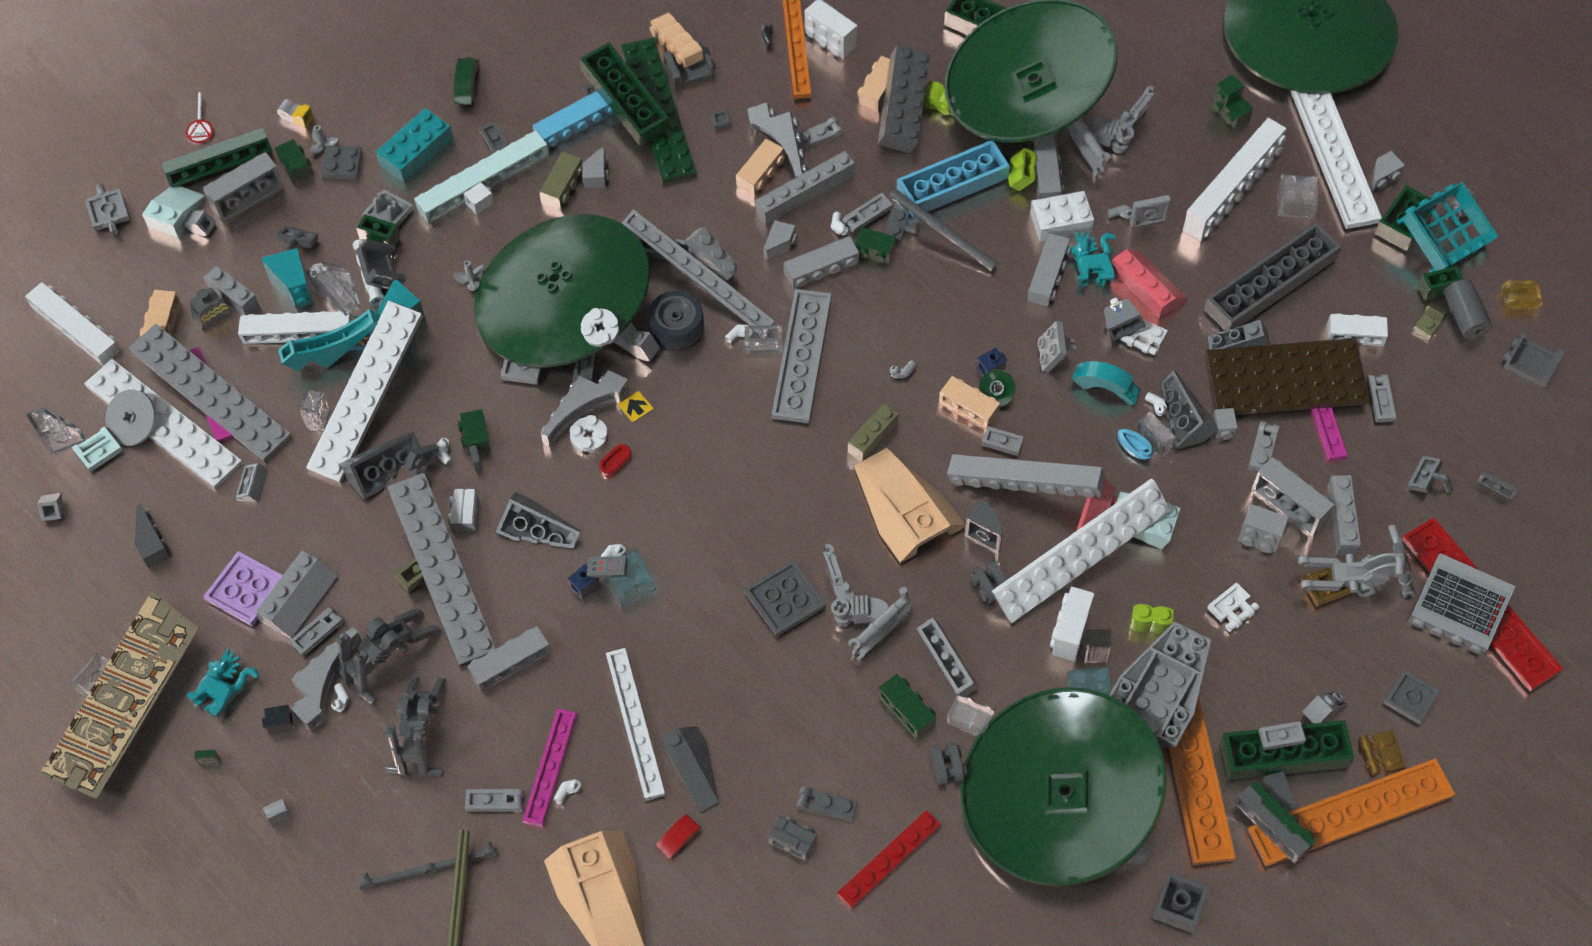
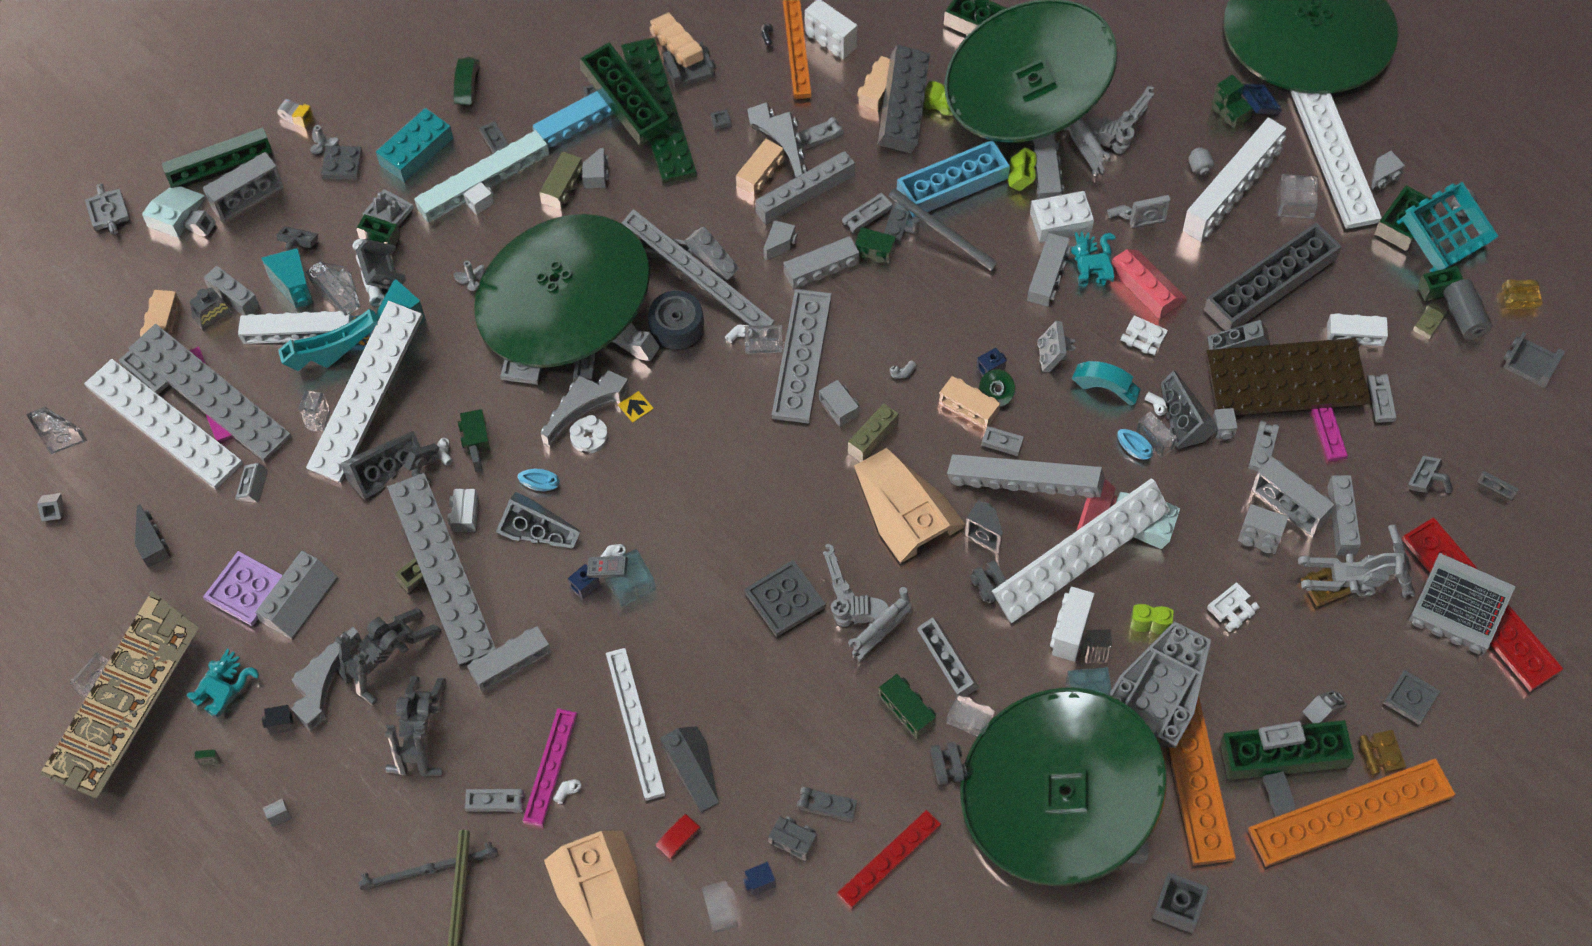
(72, 323): white brick -> none
(99, 452): light aqua plate -> none
(118, 415): light grey piece -> none
(143, 372): none -> light grey plate
(199, 130): piece -> none
(293, 160): dark green brick -> none
(316, 631): light grey plate -> none
(343, 698): white arm -> none
(539, 479): none -> medium azure arm
(603, 337): white plate -> none
(615, 460): red tile -> none
(720, 906): none -> clear brick
(759, 879): none -> dark blue brick
(837, 226): white arm -> none
(839, 403): none -> light grey brick
(1122, 318): dark grey torso -> none
(1201, 161): none -> light grey head
(1261, 99): none -> dark blue tile
(1275, 821): dark grey piece -> none

